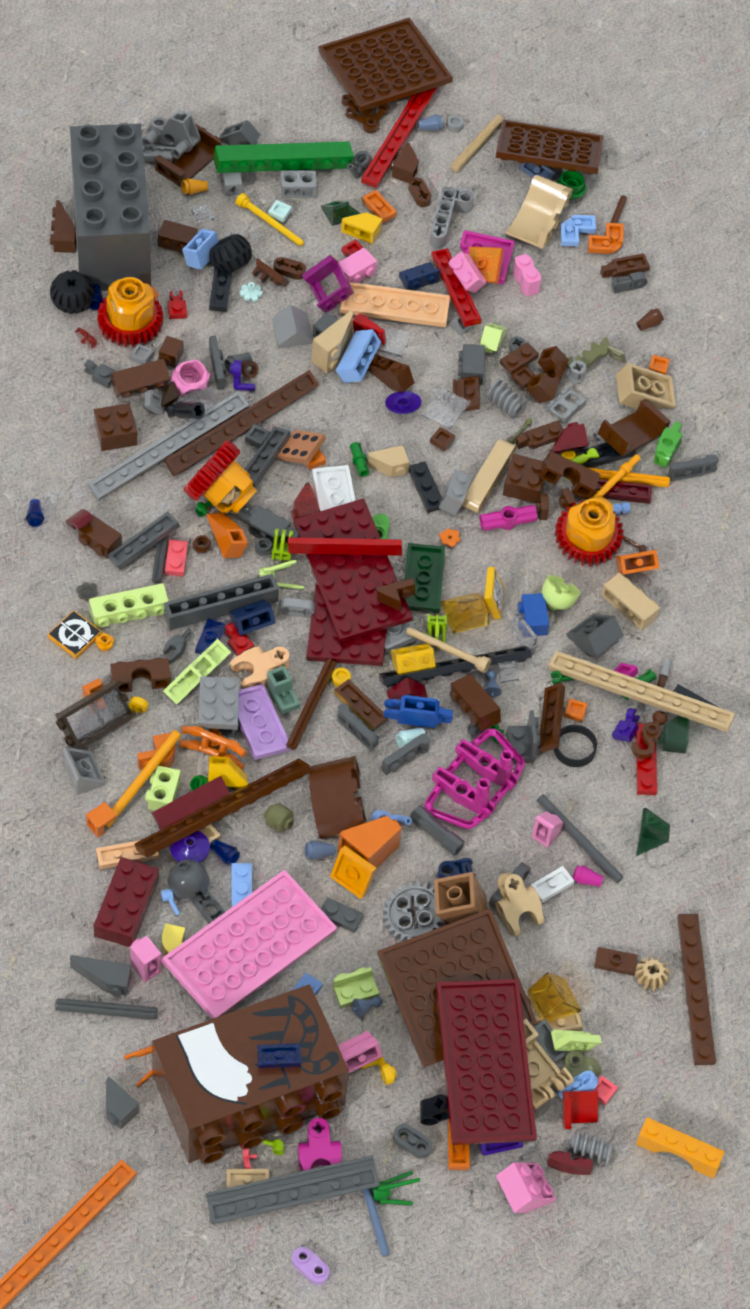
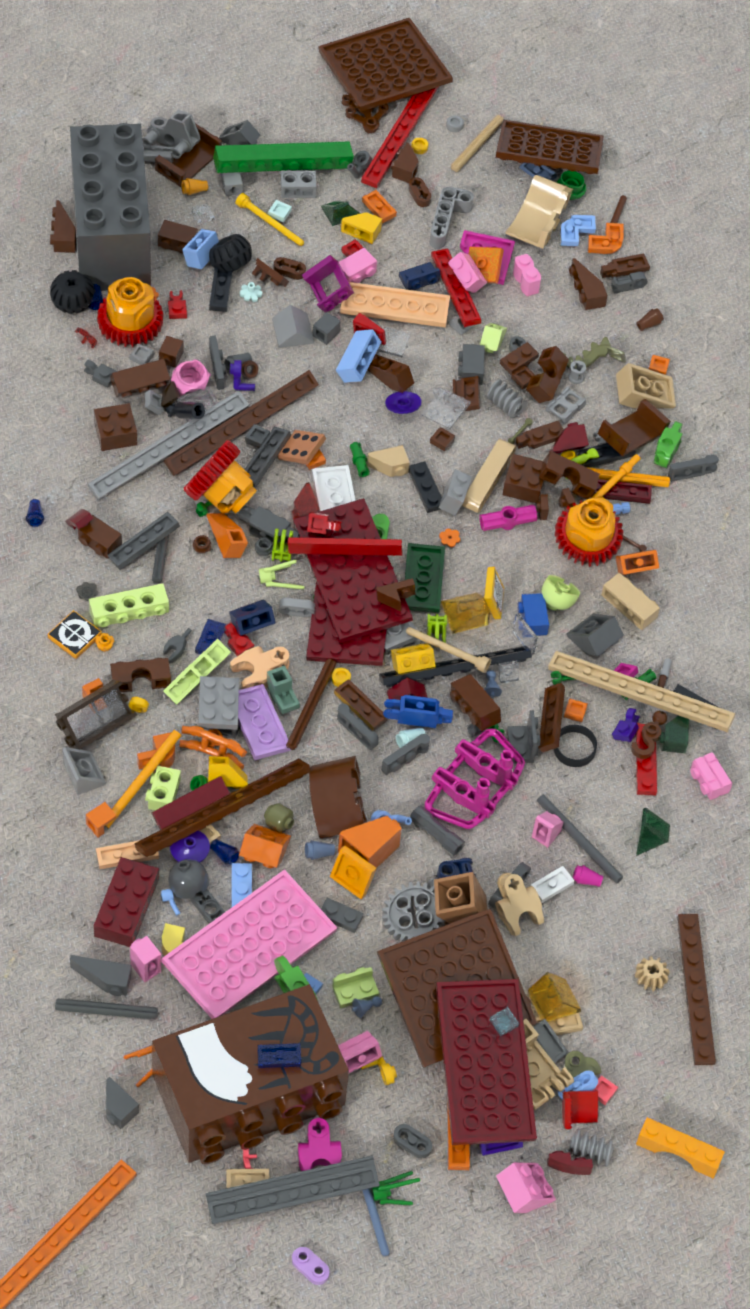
(176, 558): coral plate -> none
(219, 601): dark grey brick -> none
(264, 846): none -> orange slope
(278, 1146): lime hand -> none
(289, 977): none -> bright green piece
(320, 523): none -> red plate
(331, 344): tan slope -> none
(419, 145): none -> yellow tile
(431, 123): sand blue cone -> none
(434, 1110): black piece -> none
(504, 1021): none -> clear light blue plate
(574, 1040): yellowish green bracket -> none
(590, 288): none -> reddish brown slope
(616, 961): reddish brown plate -> none
(711, 776): none -> bright pink brick

